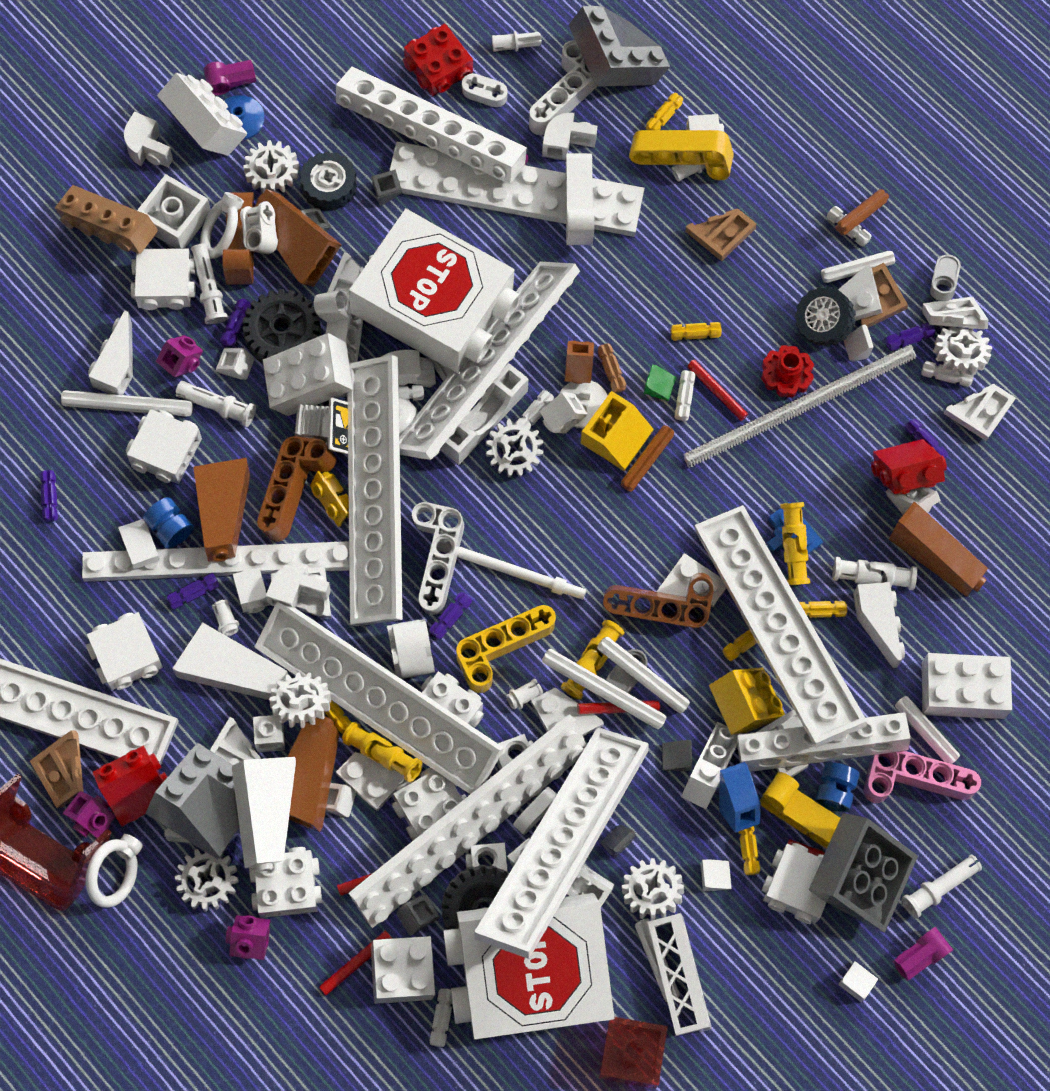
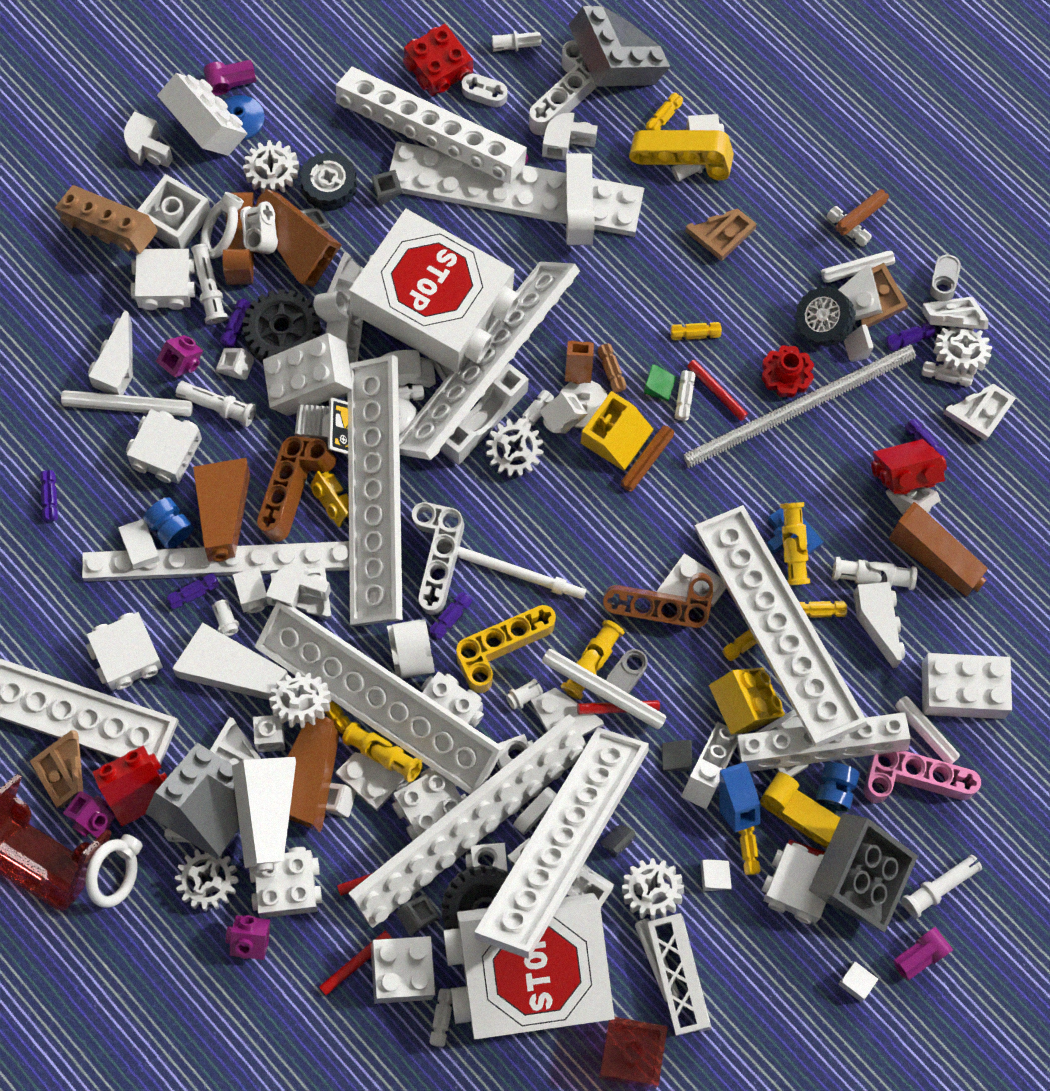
(643, 674): white axle -> none

